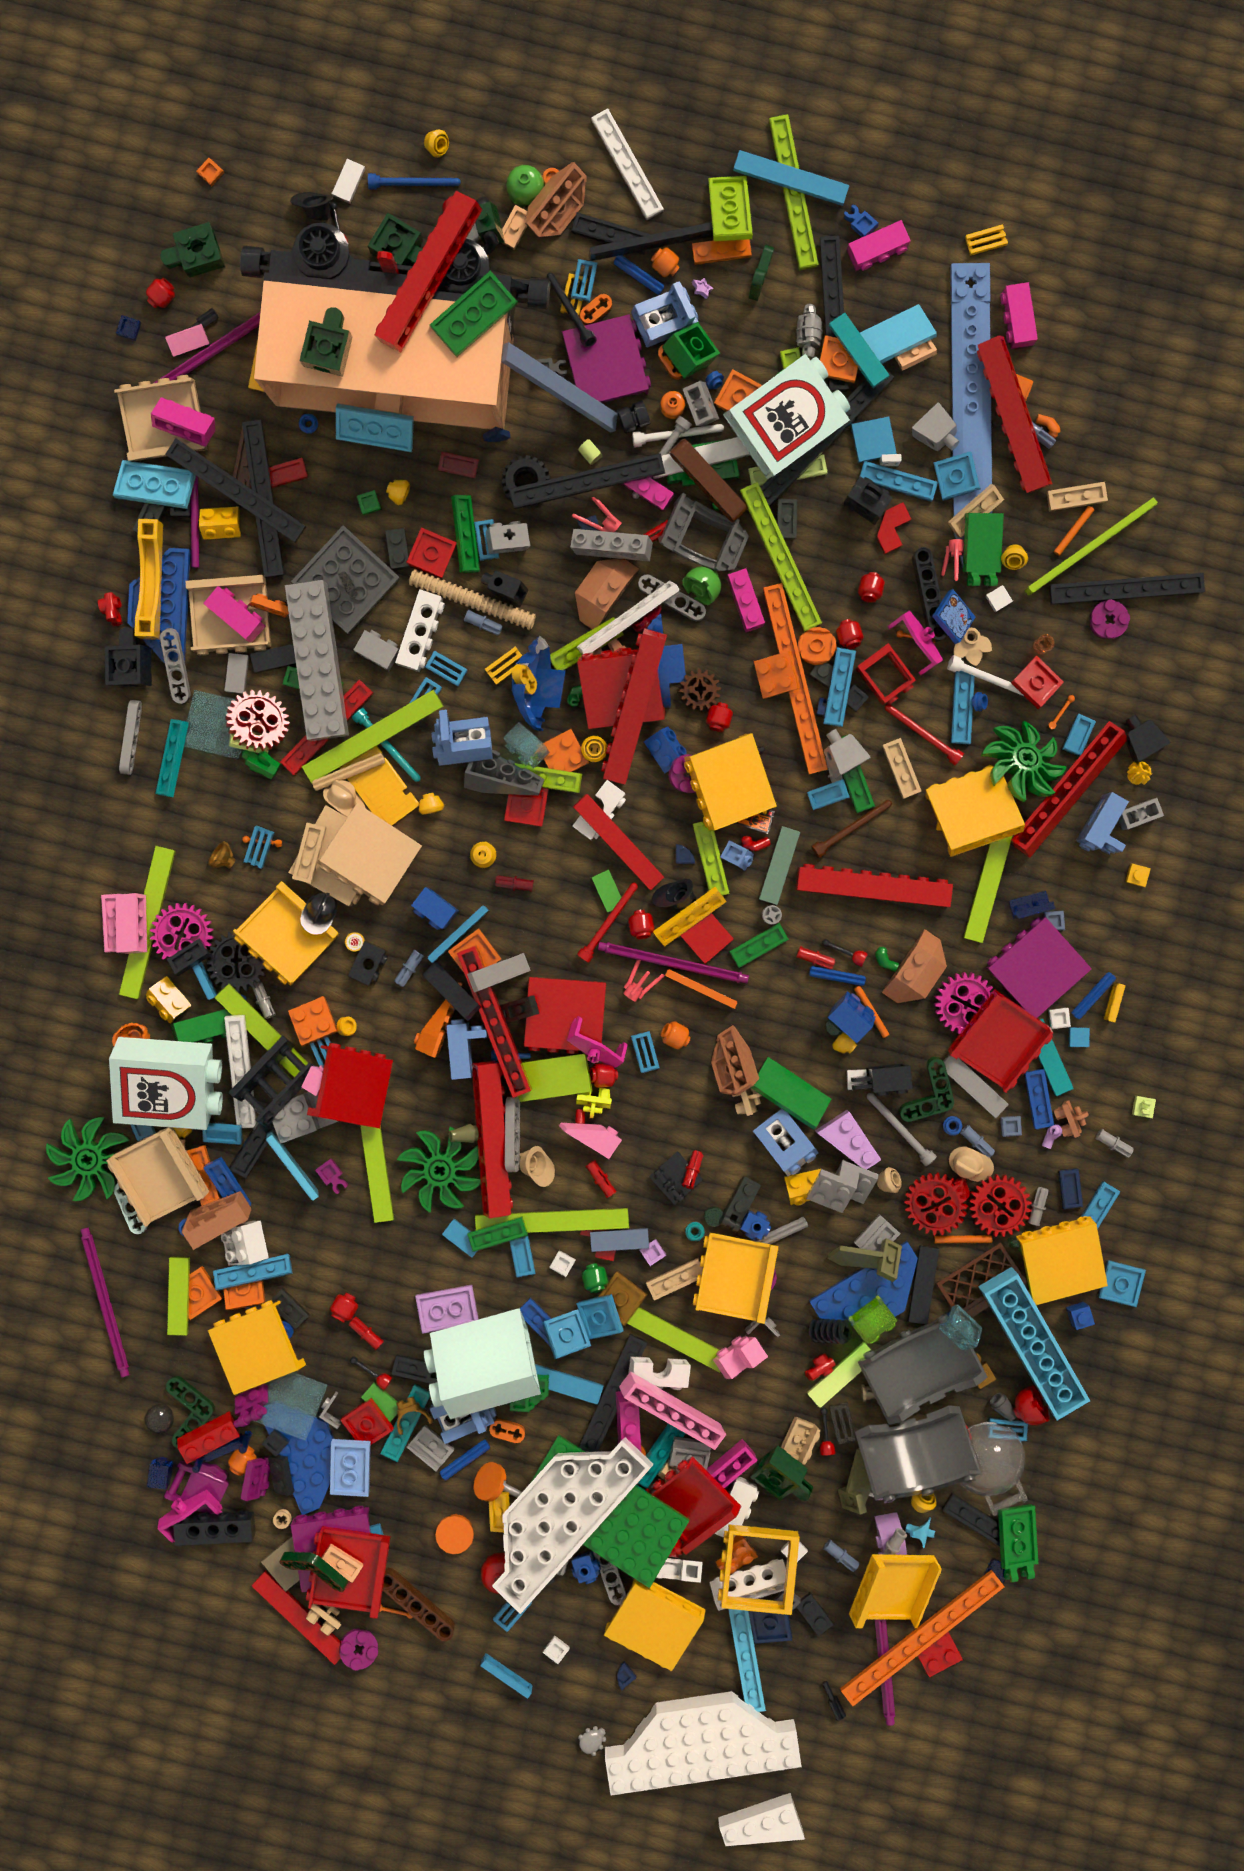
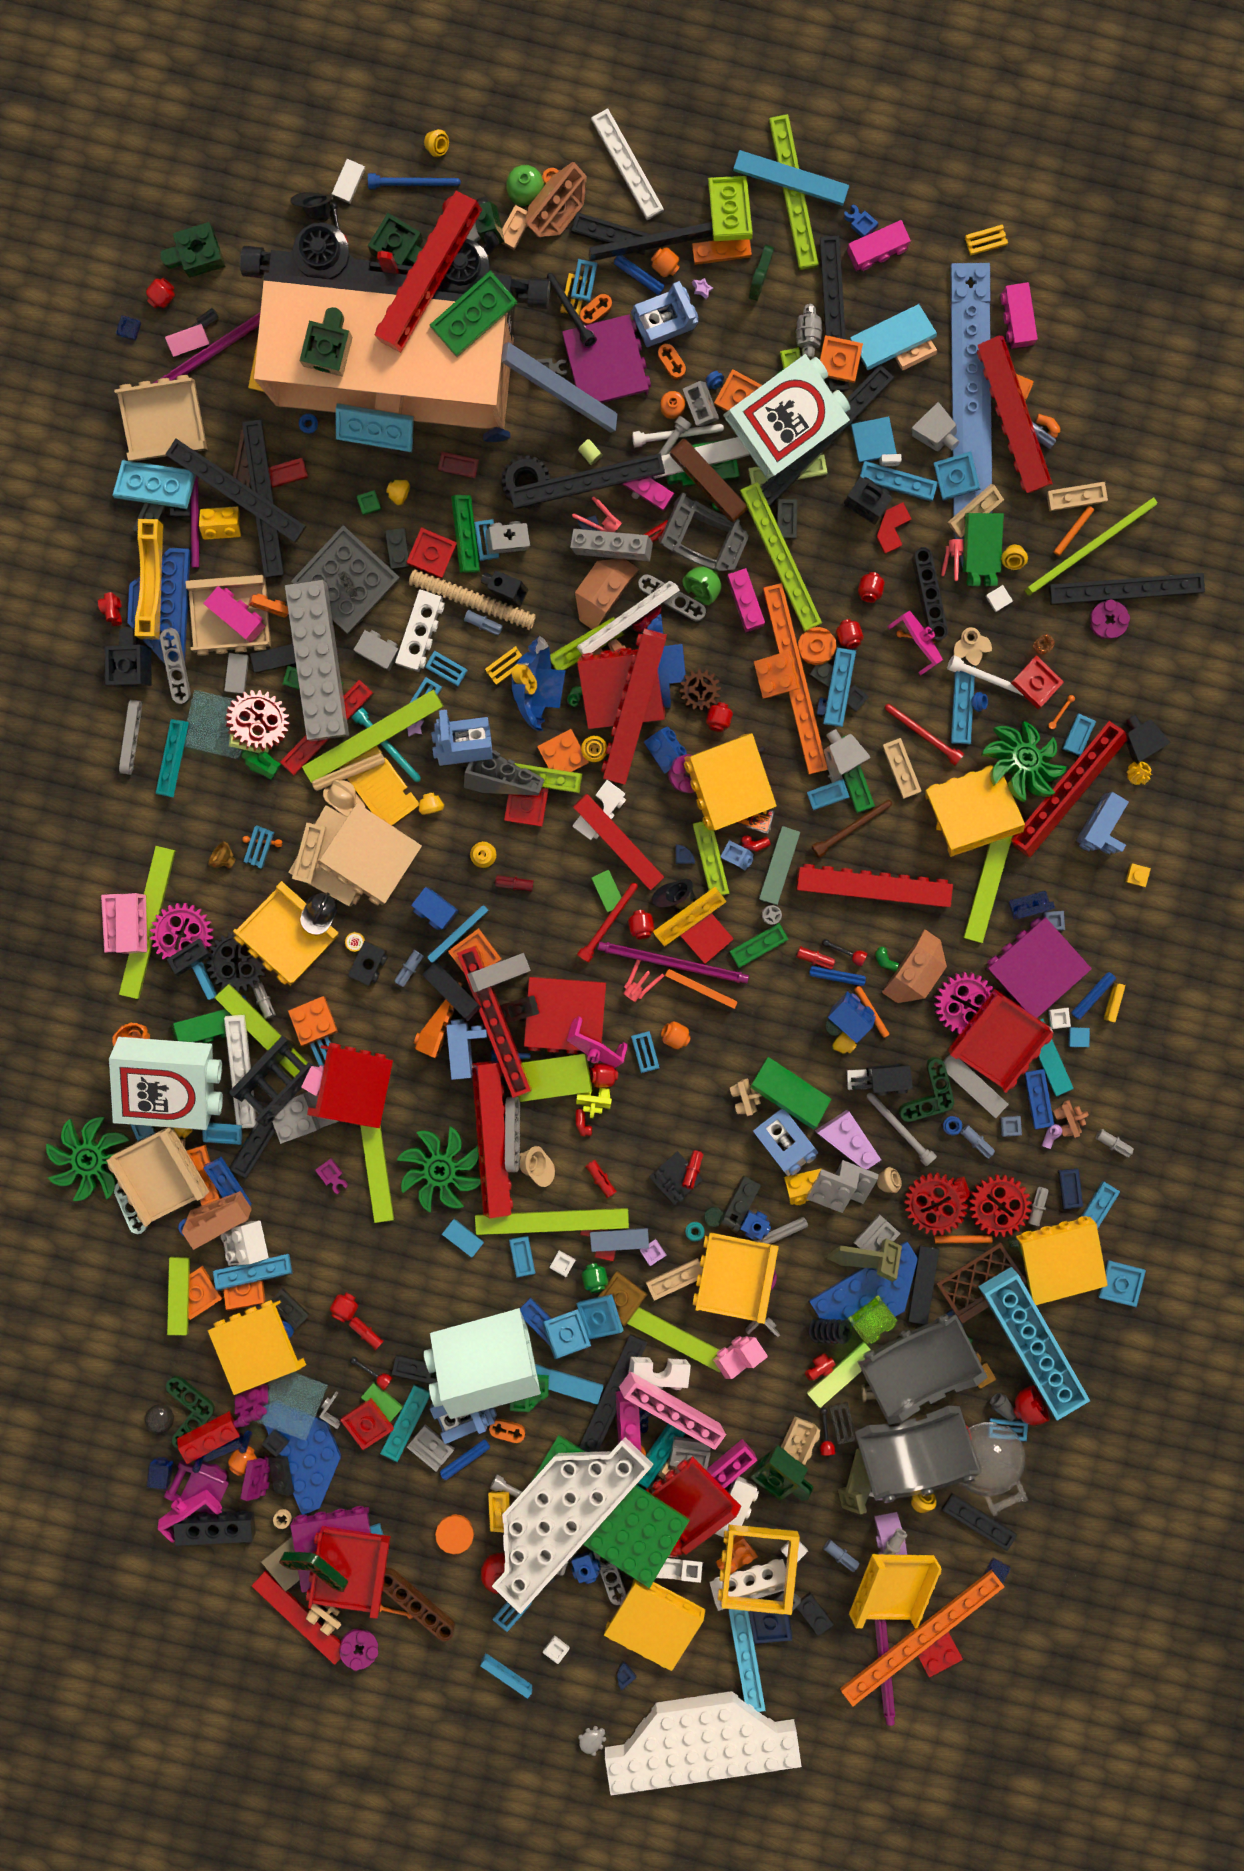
(103, 1297): magenta piece -> none
(167, 999): bracket -> none
(183, 422): dark pink brick -> none
(210, 172): orange tile -> none
(292, 1165): medium azure tile -> none
(342, 1562): light nougat plate -> none
(346, 1026): yellow tile -> none
(350, 1467): light blue plate -> none
(409, 1406): pearl gold helmet -> none
(415, 728): none -> lavender piece
(446, 1308): lavender tile -> none
(467, 1133): olive cone -> none
(489, 1481): orange tile -> none
(497, 1234): green tile -> none
(526, 745): clear light blue brick -> none
(594, 1136): bright pink slope -> none
(633, 417): black wheel -> none
(643, 1414): none -> clear blue arm
(691, 350): green brick -> none
(733, 1063): nougat wedge -> none
(762, 1823): white wedge -> none
(834, 1703): black axle -> none
(859, 350): teal tile -> none
(886, 650): red window -> none
(920, 1532): medium azure piece -> none
(953, 616): tile -> none
(961, 1329): clear light blue bracket -> none
(971, 1164): tan piece -> none
(1018, 1541): green tile -> none
(1080, 1315): blue brick -> none
(1140, 814): light grey brick -> none
(1143, 1106): yellowish green tile -> none

